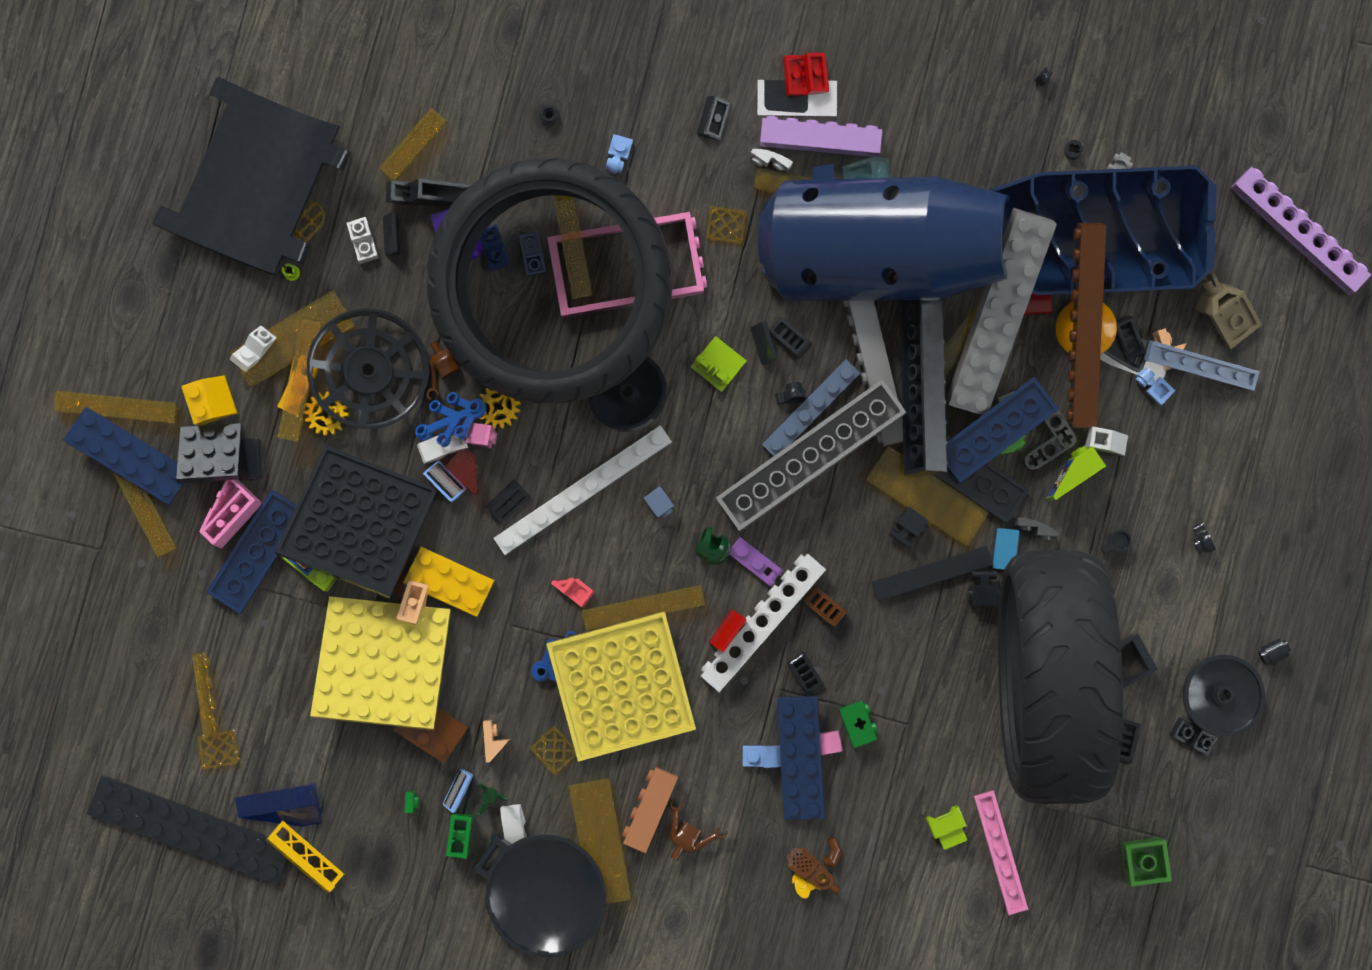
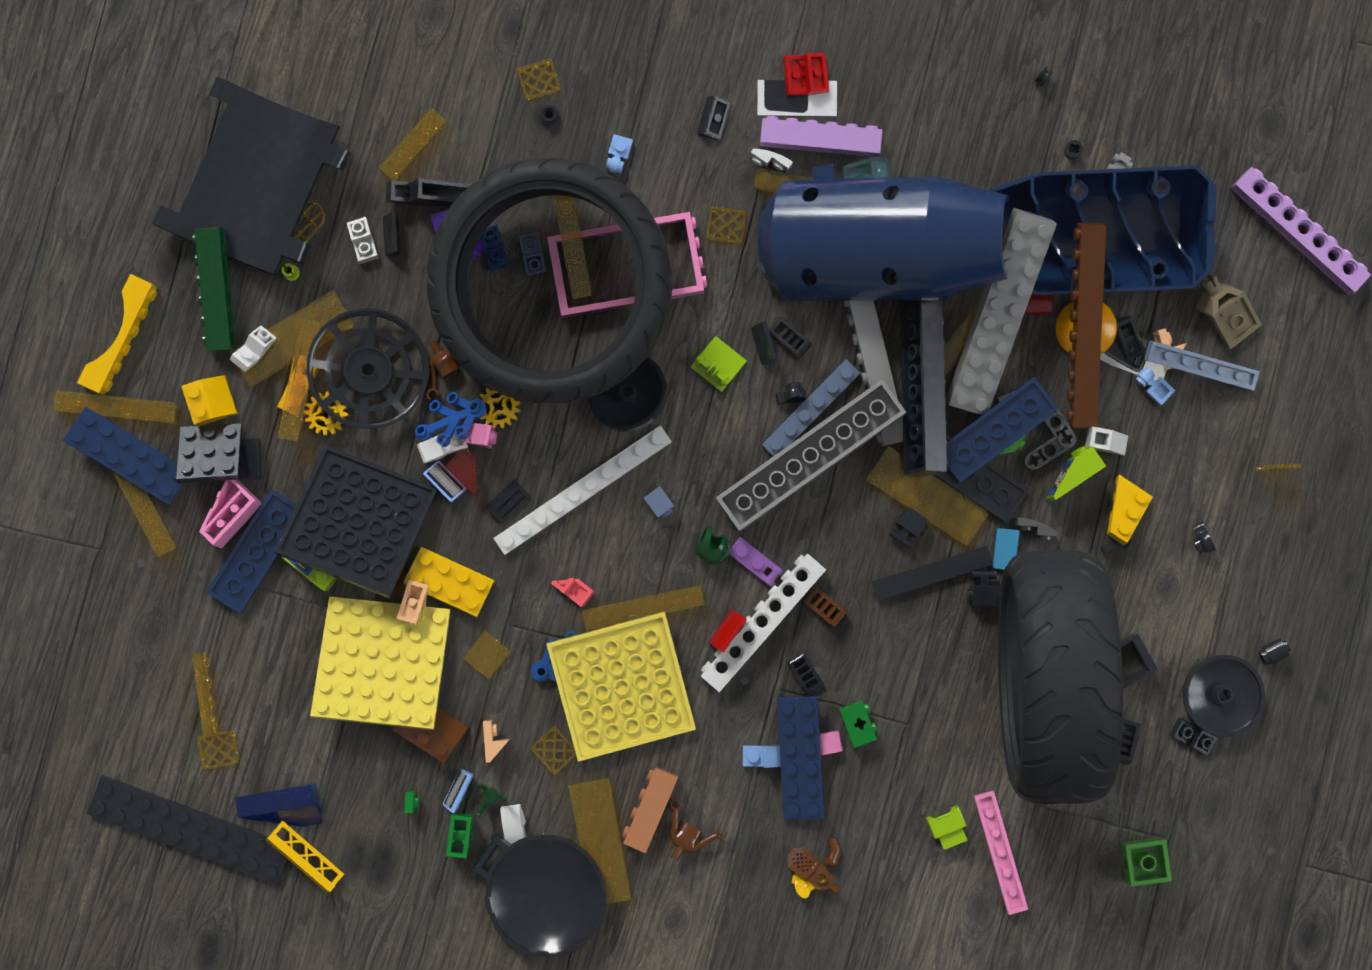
(100, 372): none -> yellow arch
(214, 288): none -> dark green brick
(487, 654): none -> clear yellow piece
(542, 92): none -> clear yellow window
(1127, 509): none -> yellow wing
(1278, 467): none -> clear yellow piece

